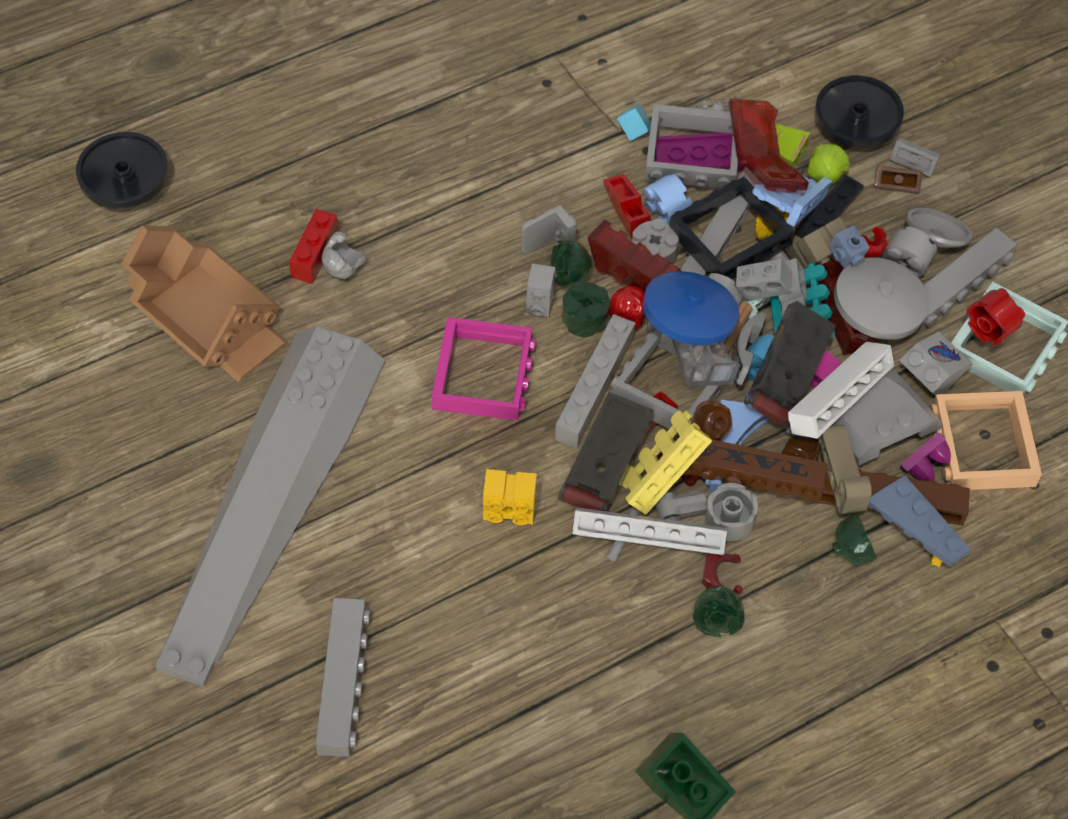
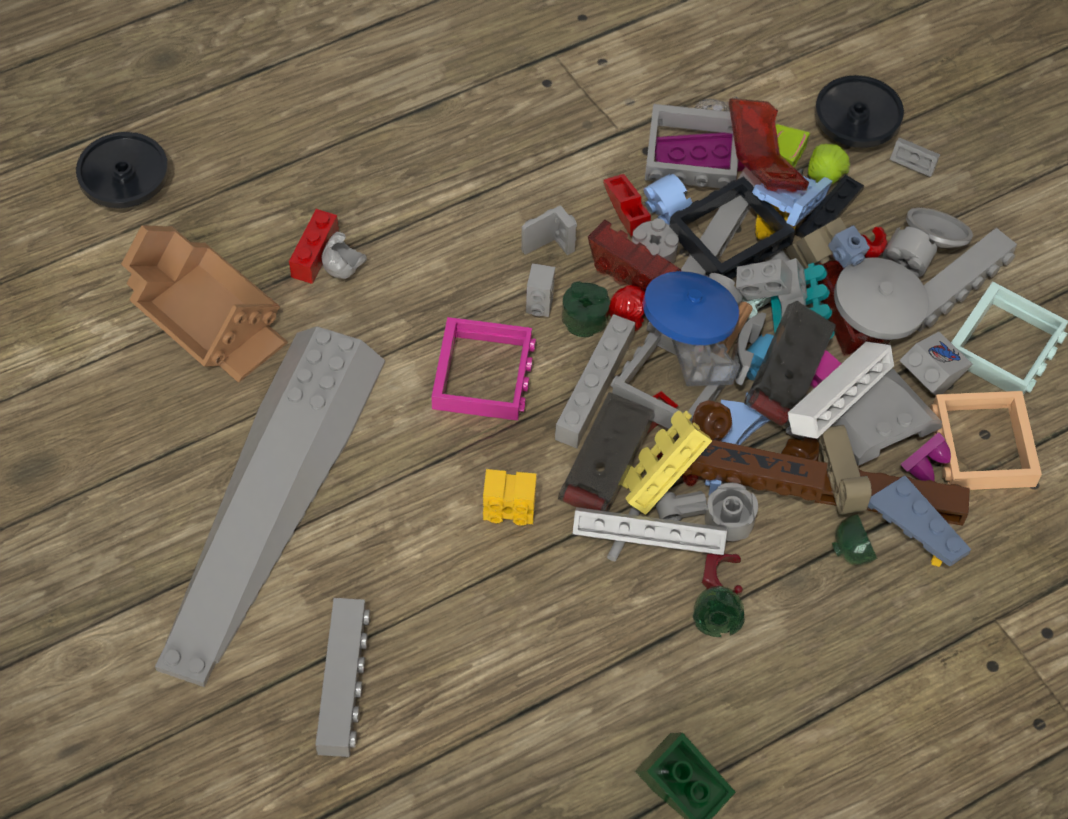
(570, 262): clear green cylinder -> none
(634, 122): medium azure panel -> none
(898, 179): reddish brown slope -> none
(995, 316): red brick -> none

